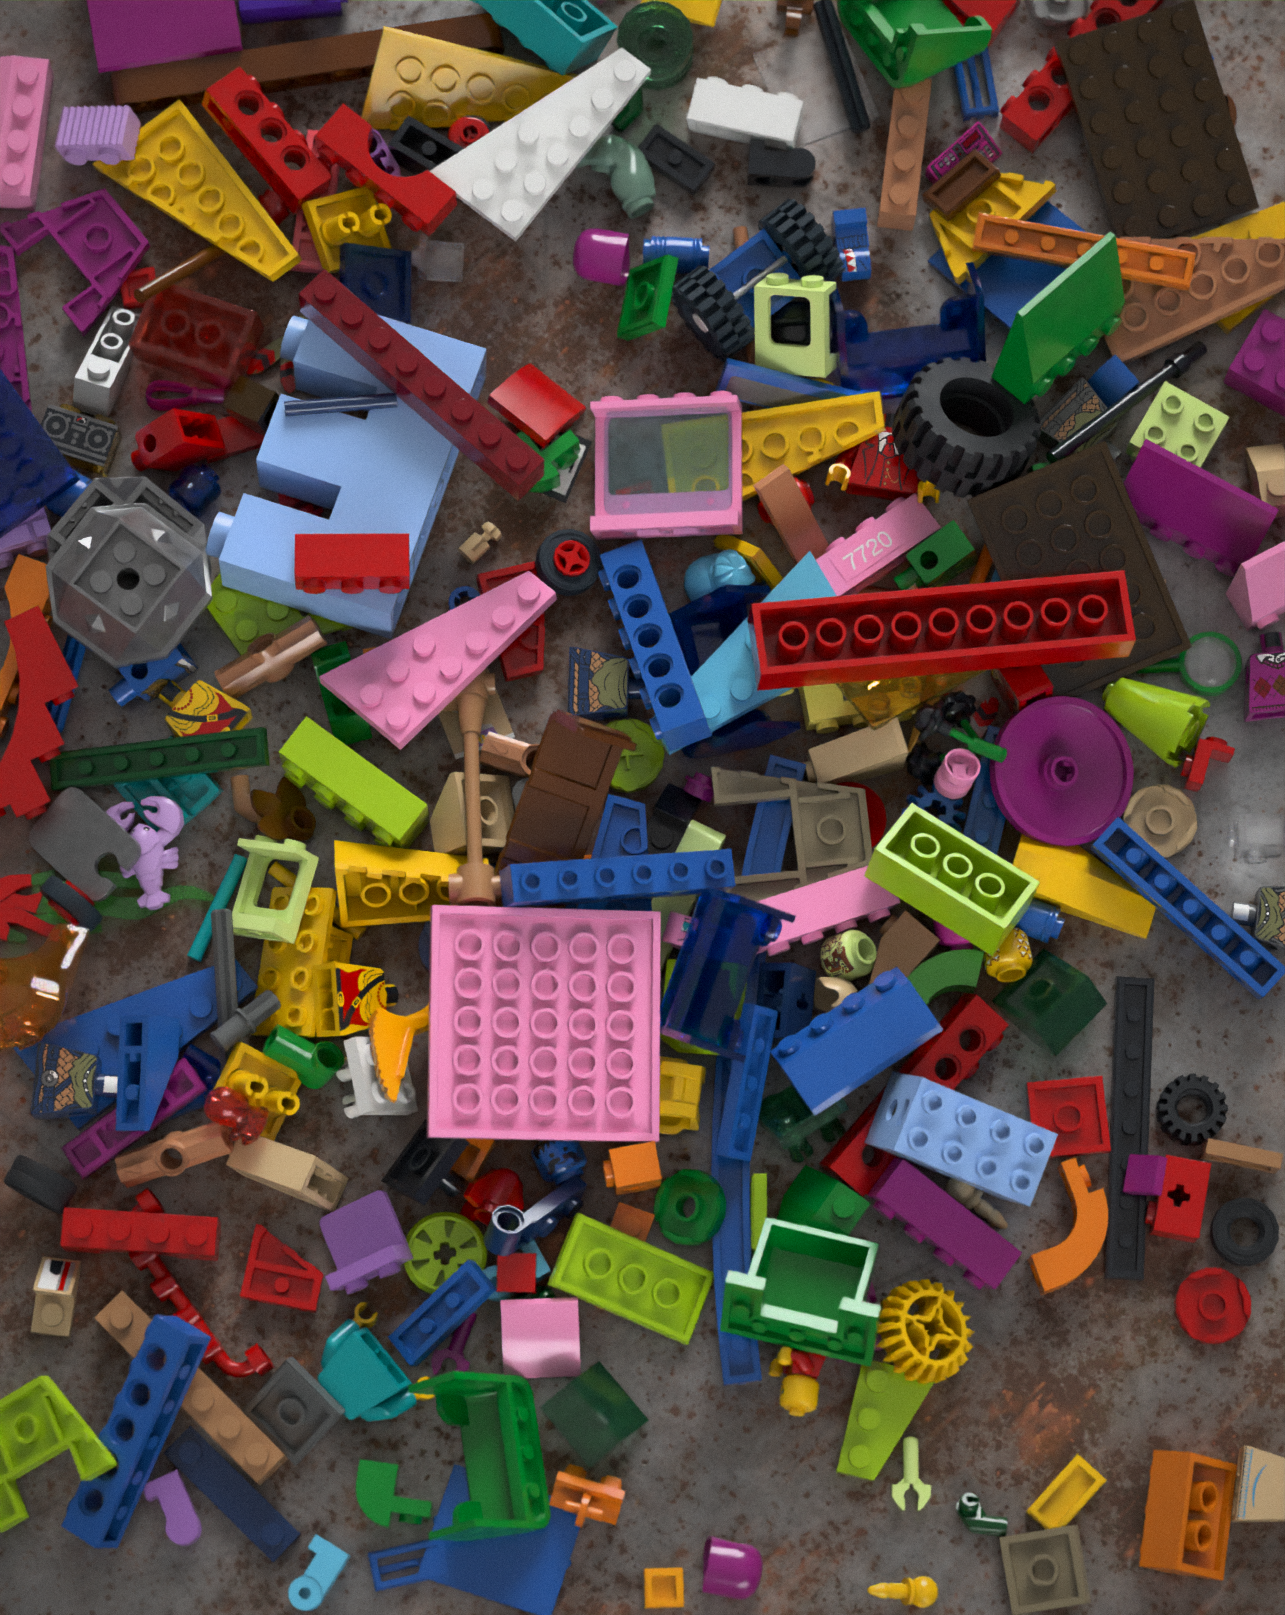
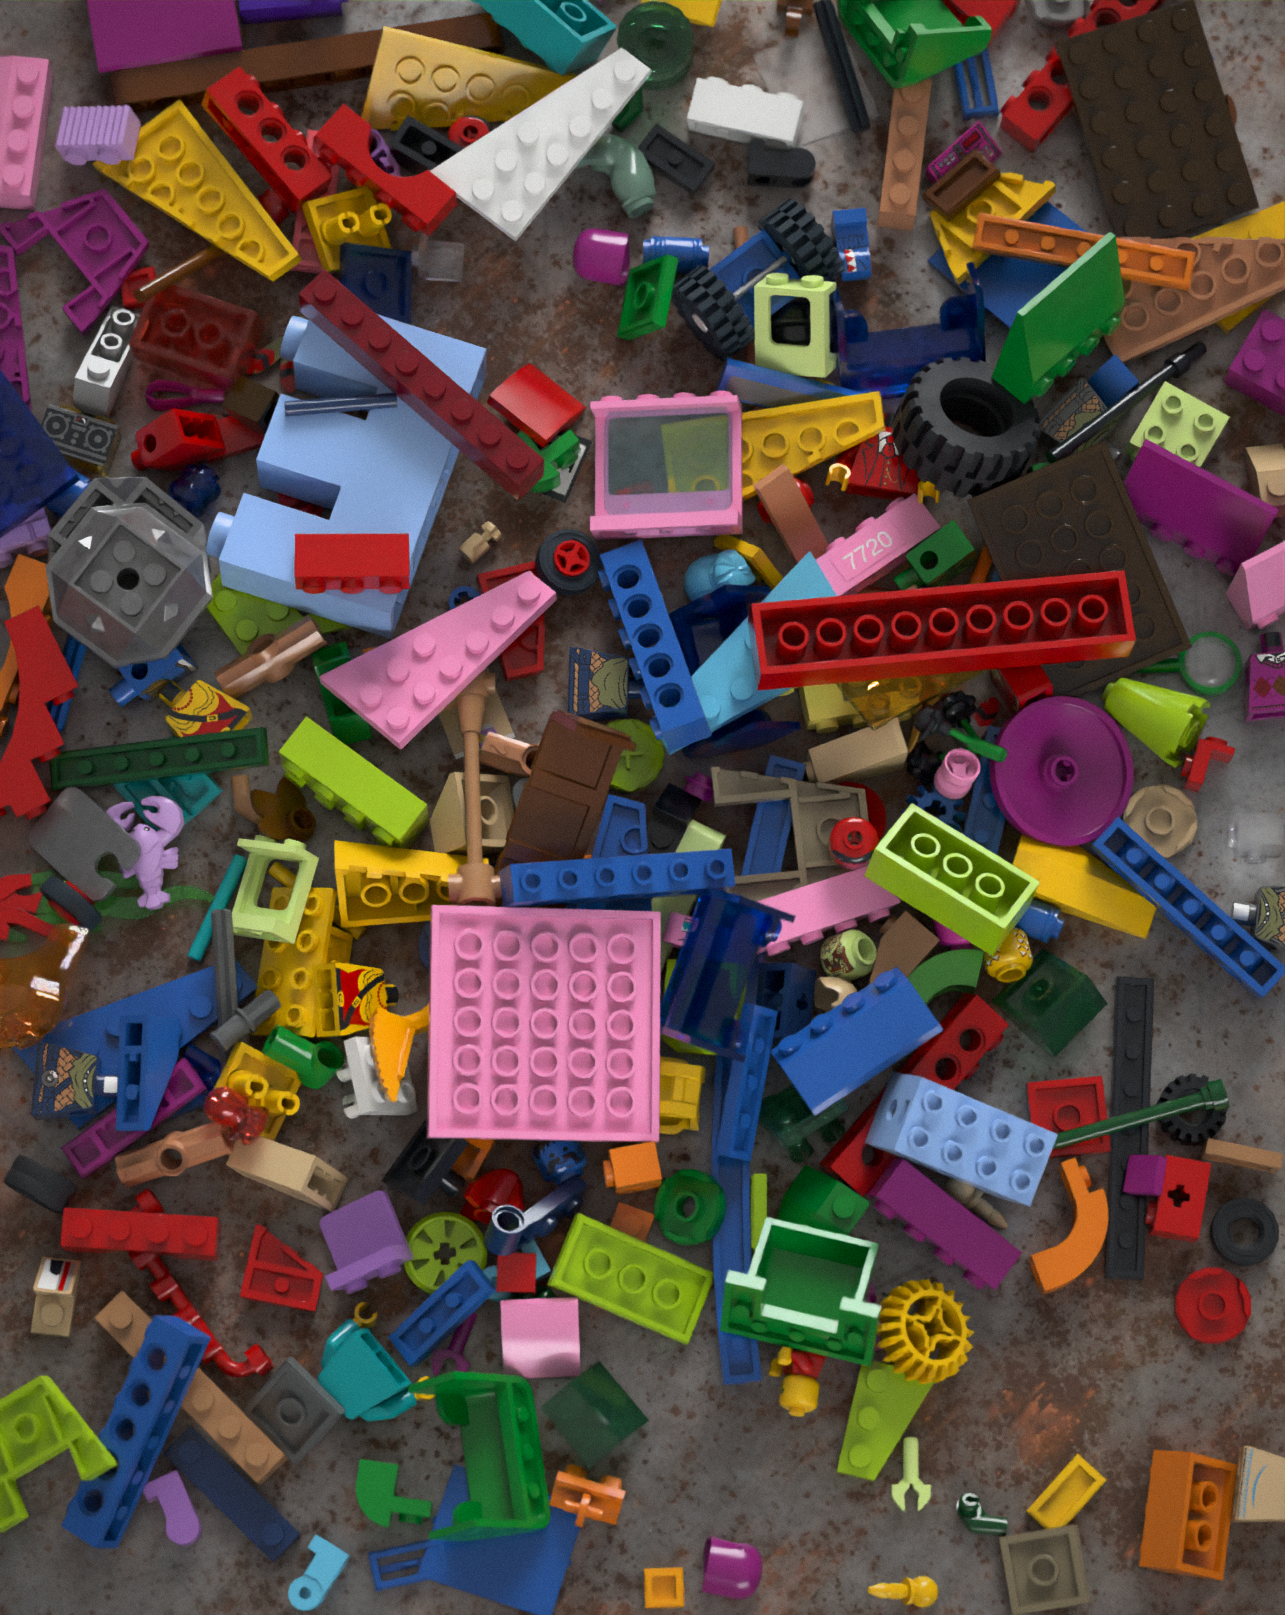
(850, 855): none -> red head
(1210, 1097): none -> dark green piece

